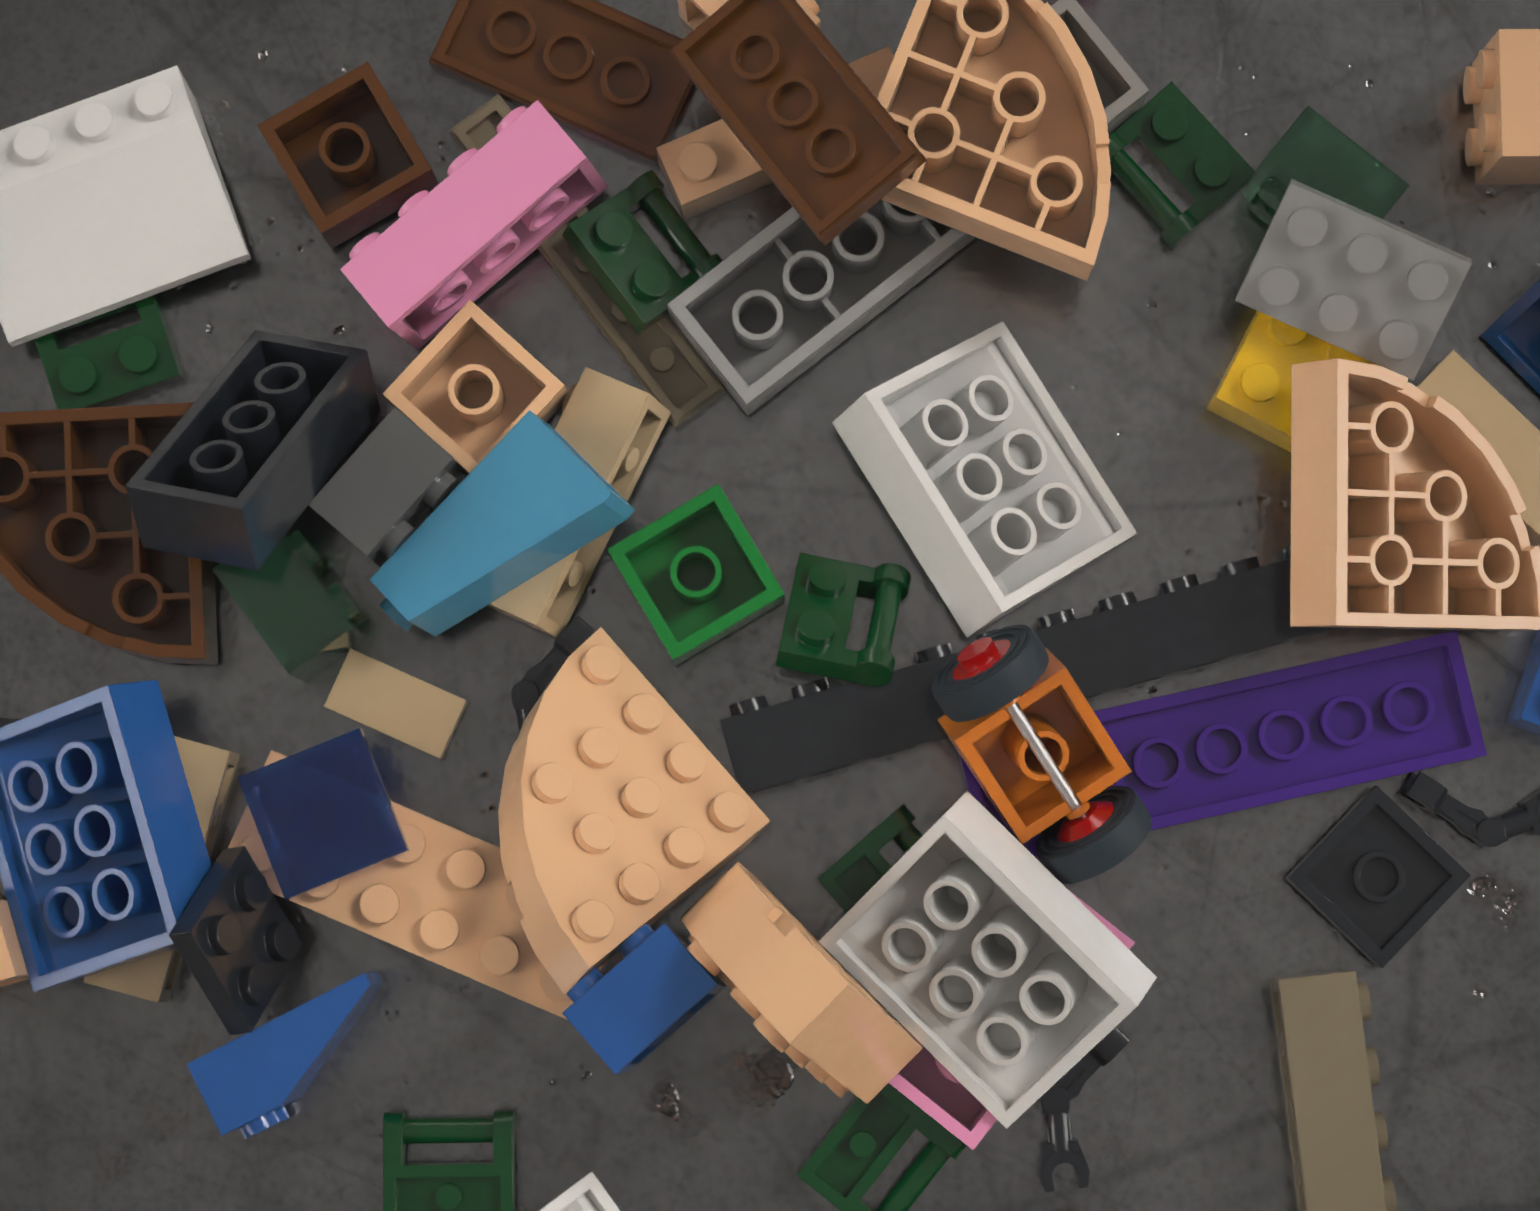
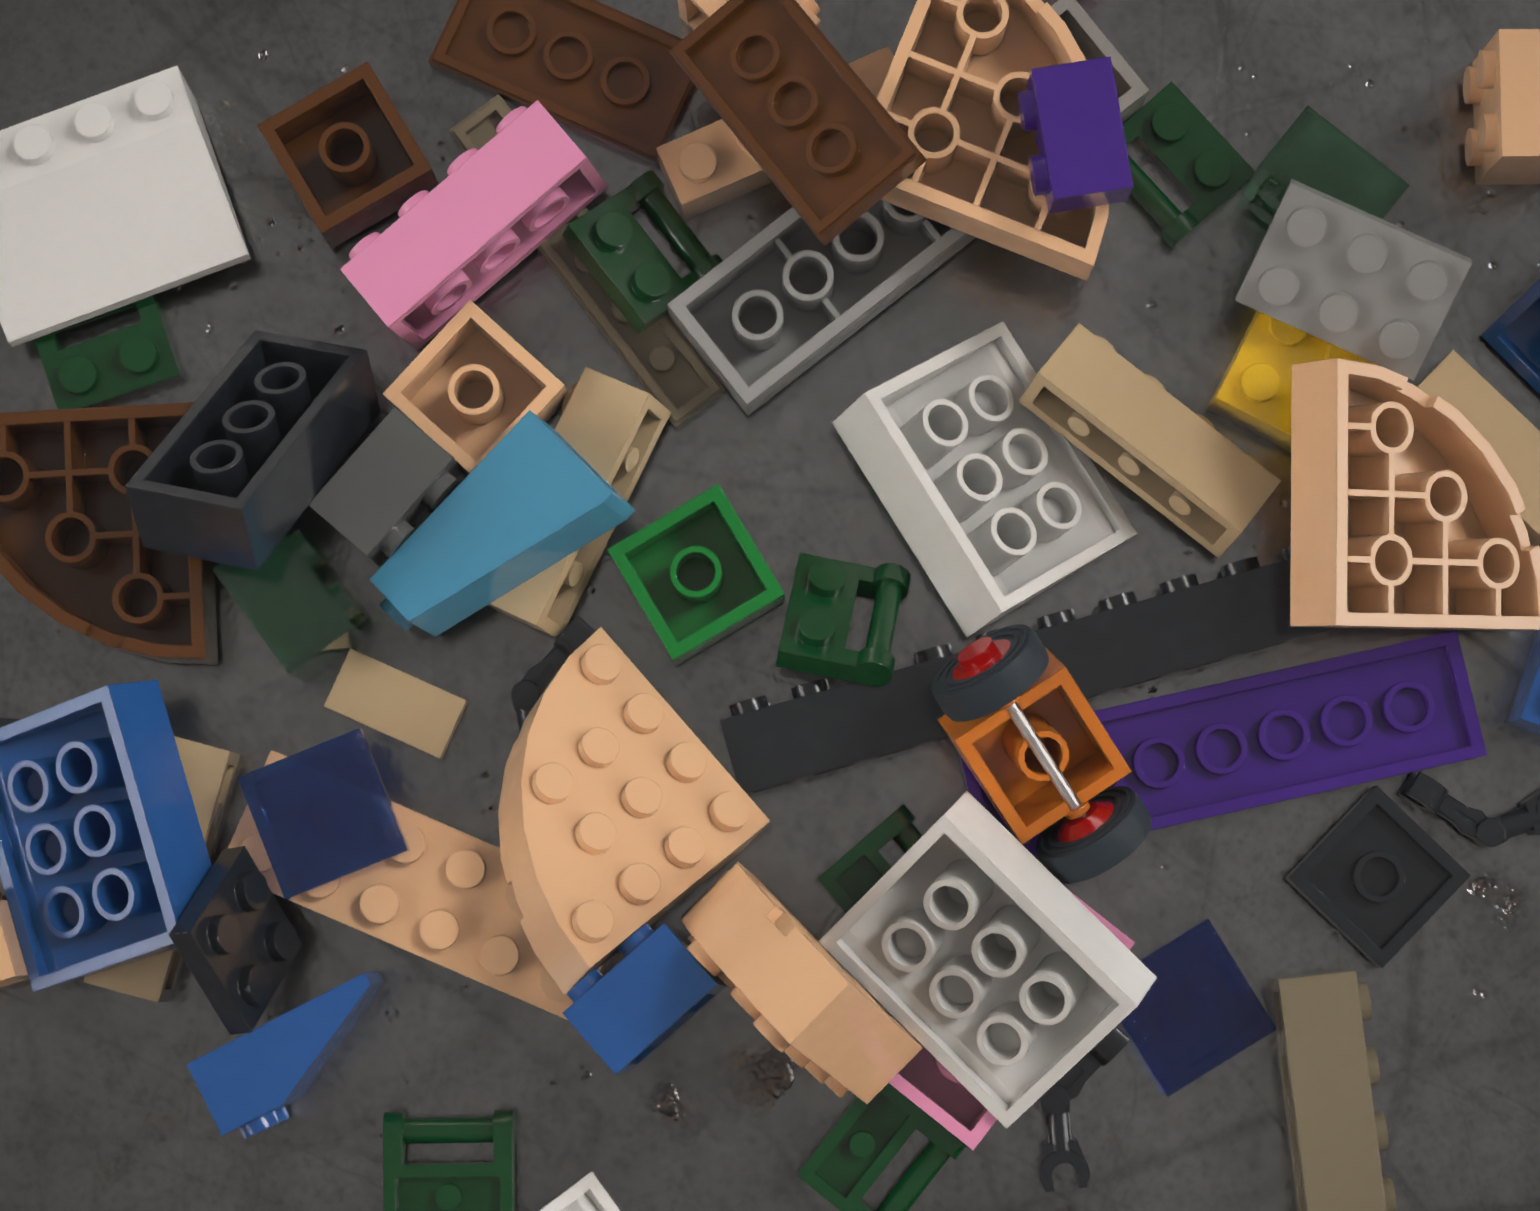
(1077, 135): none -> dark purple brick
(1149, 440): none -> tan brick
(1194, 1010): none -> clear blue tile

